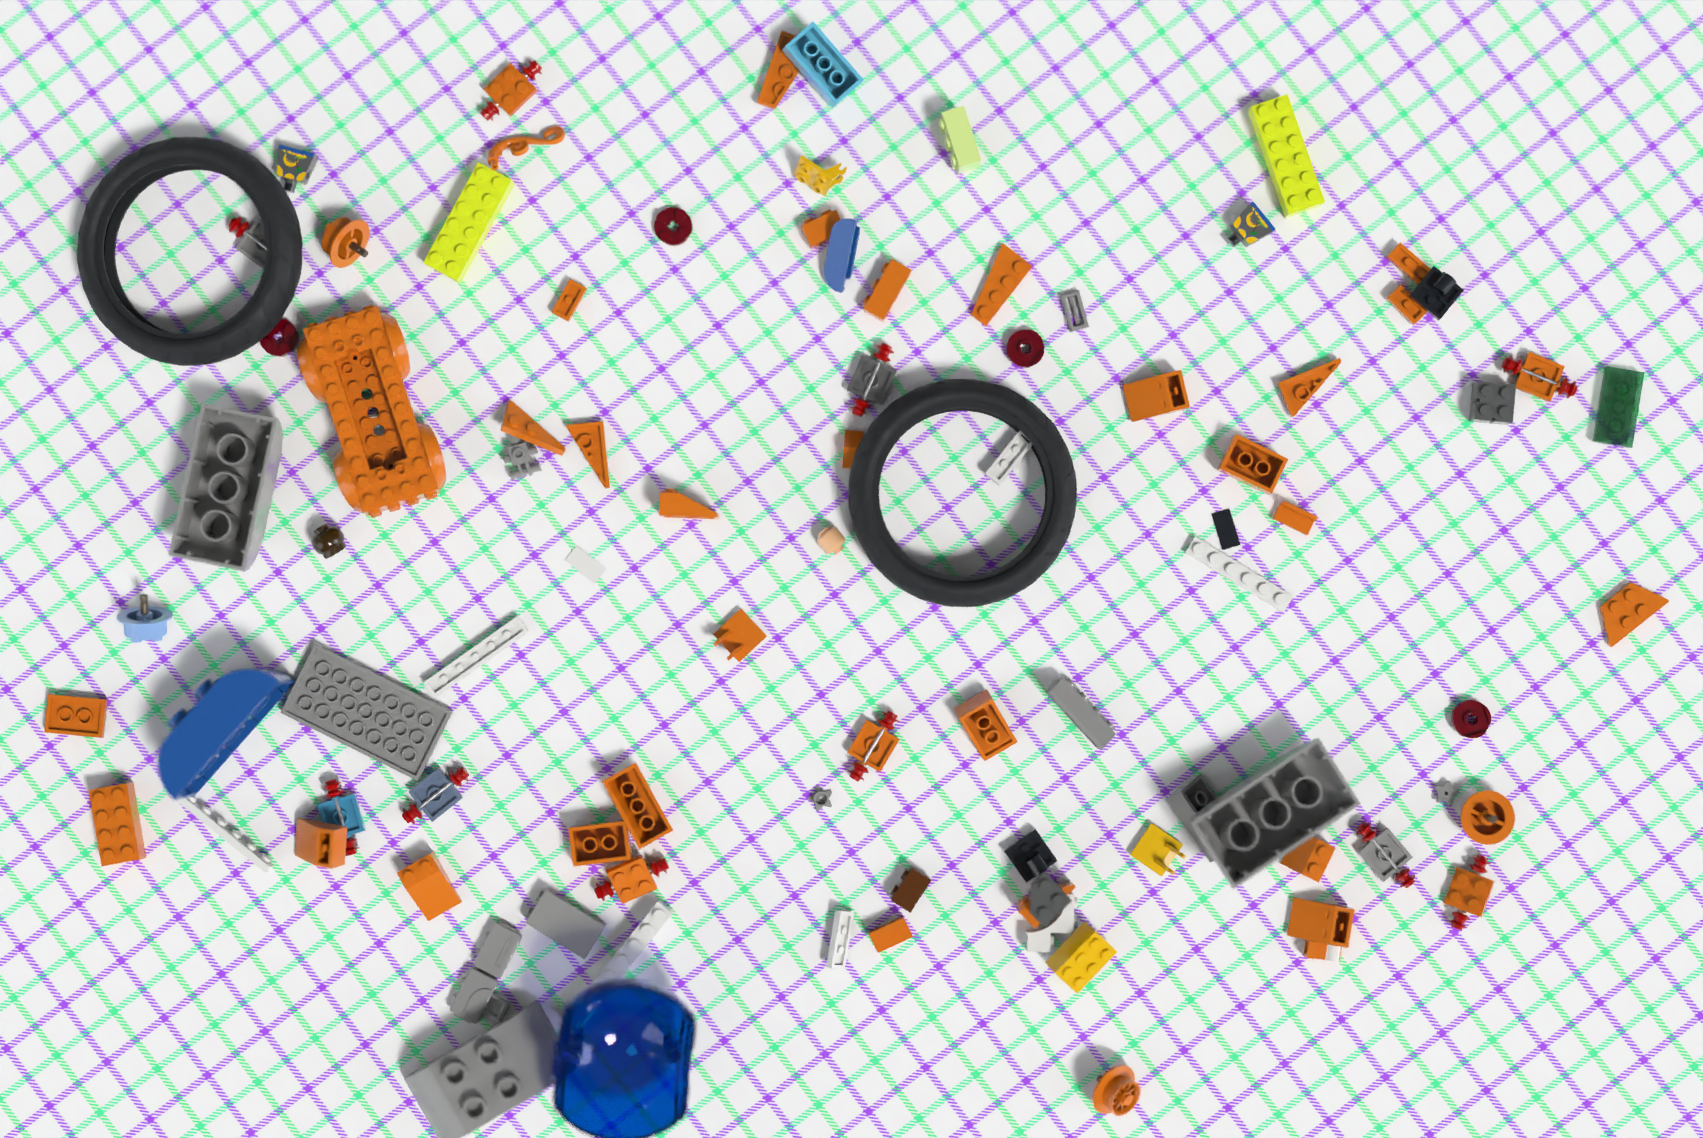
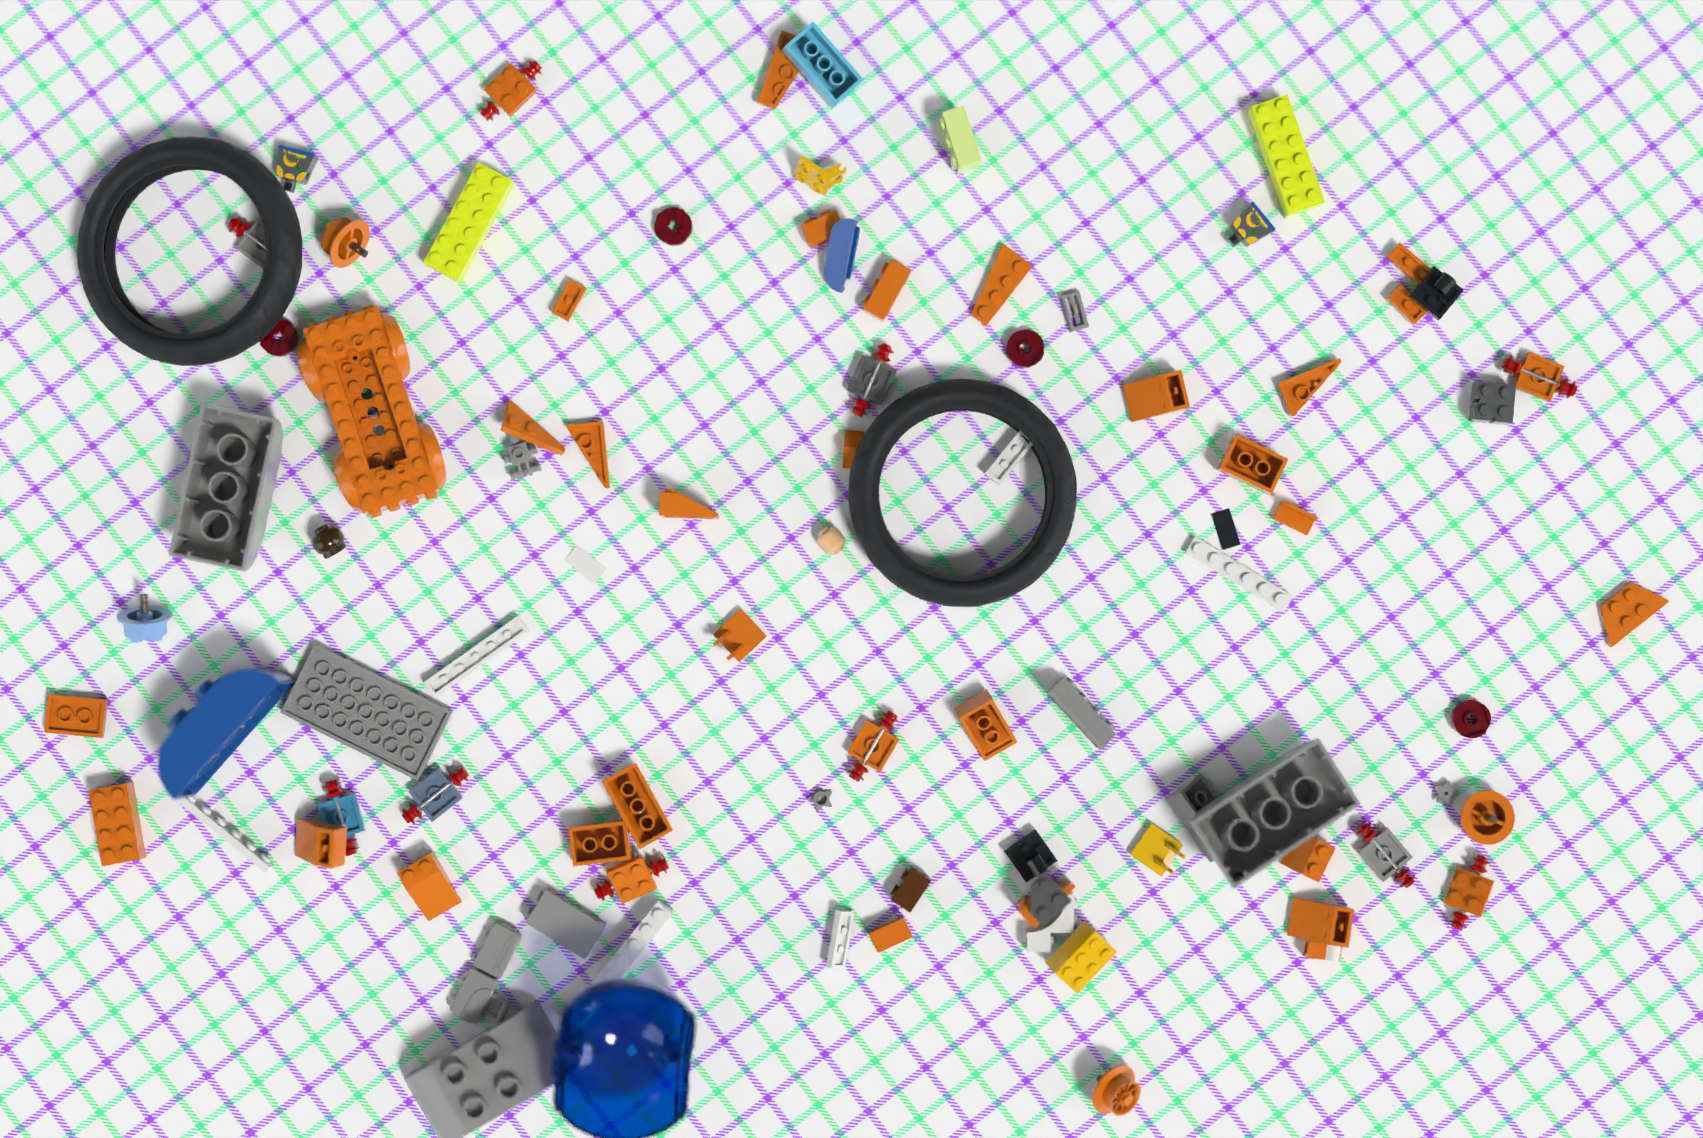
(522, 142): orange plant -> none
(1618, 407): clear green plate -> none

